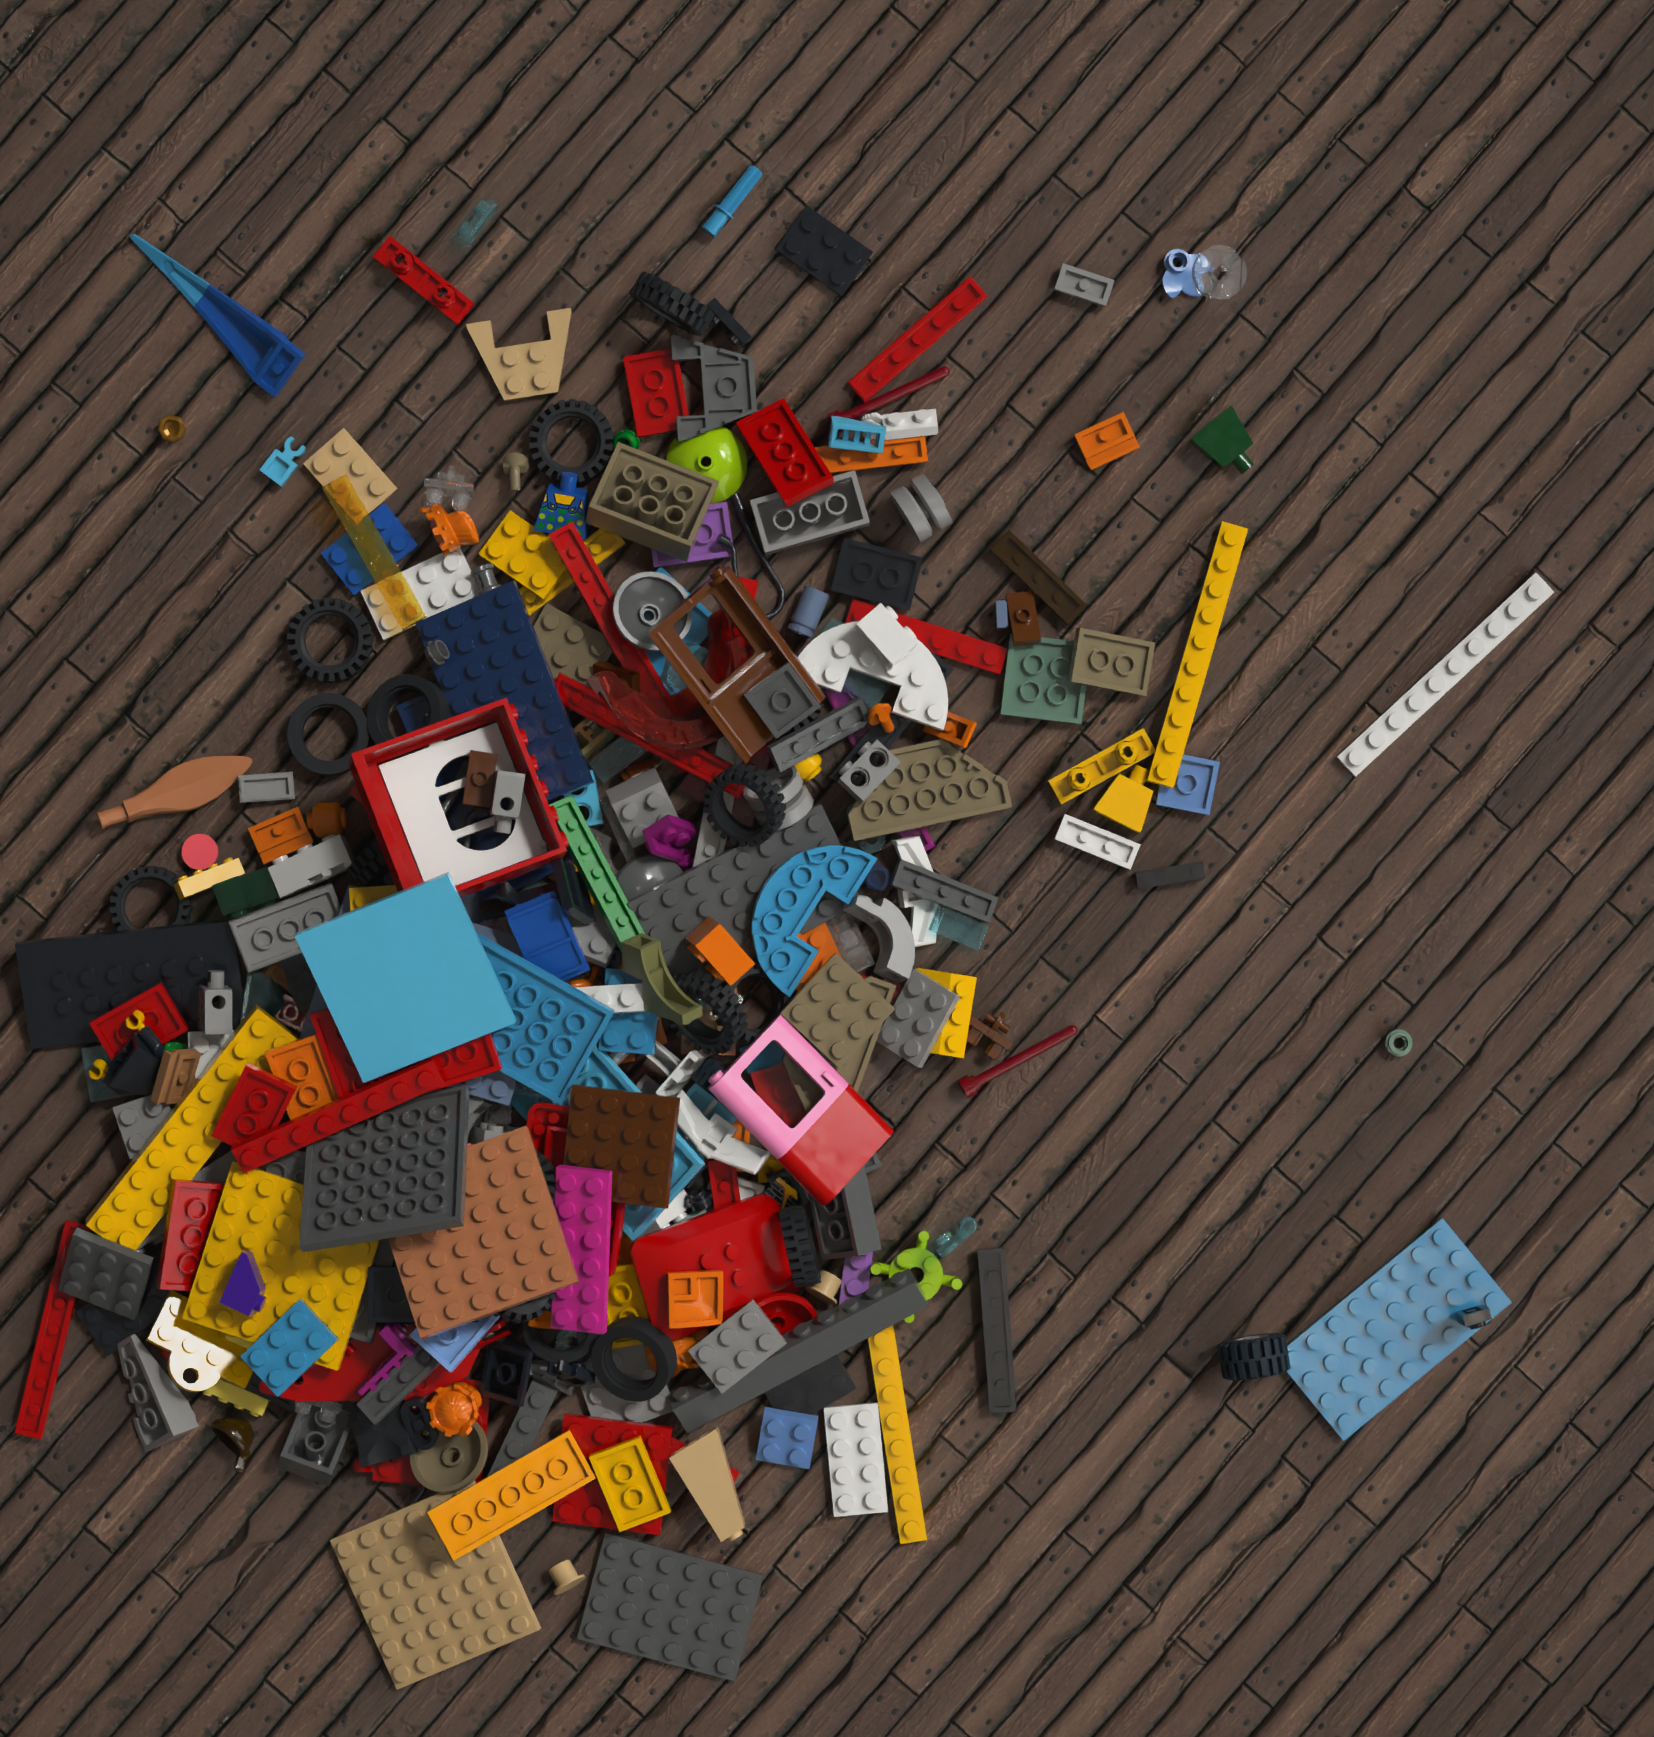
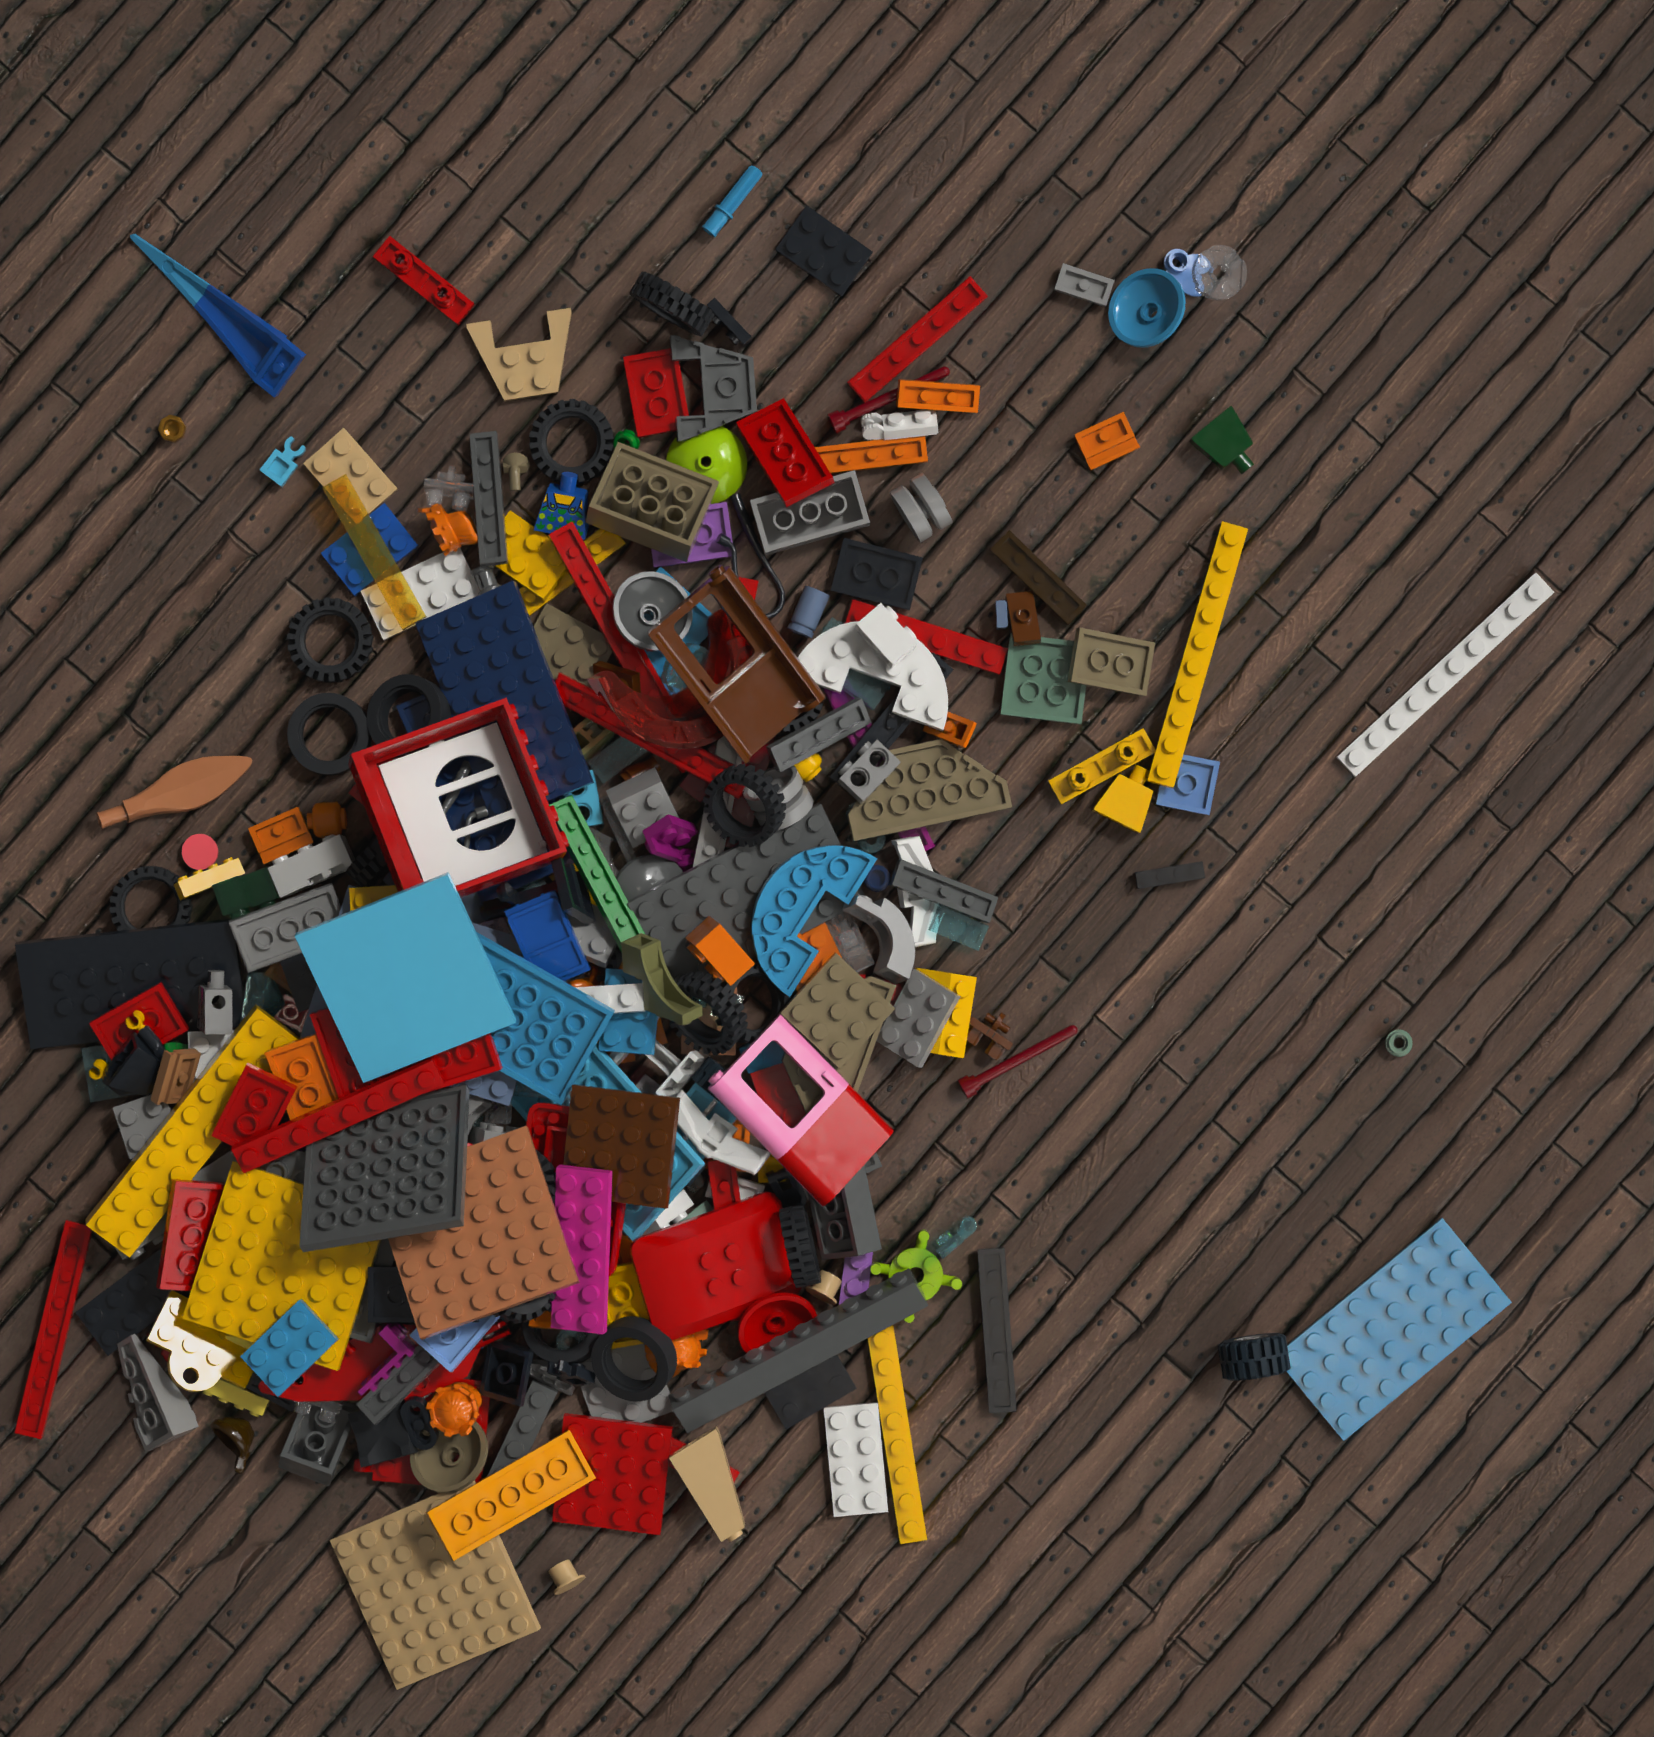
(105, 1273): dark grey plate -> none
(245, 1286): dark purple slope -> none
(266, 787): light grey tile -> none
(436, 652): dark grey plate -> none
(470, 231): clear light blue plate -> none
(479, 779): reddish brown plate -> none
(488, 498): none -> dark grey plate
(508, 786): light grey torso -> none
(629, 1483): yellow plate -> none
(670, 1606): dark grey plate -> none
(695, 1298): orange plate -> none
(699, 1199): black plate -> none
(737, 1346): light grey plate -> none
(782, 700): dark grey plate -> none
(782, 1193): sticker -> none
(787, 1437): medium blue plate -> none
(858, 426): medium azure slope -> none
(880, 714): orange plate -> none
(938, 396): none -> orange plate
(1097, 841): white plate -> none
(1138, 299): none -> dark azure dish
(1474, 1316): black plate -> none

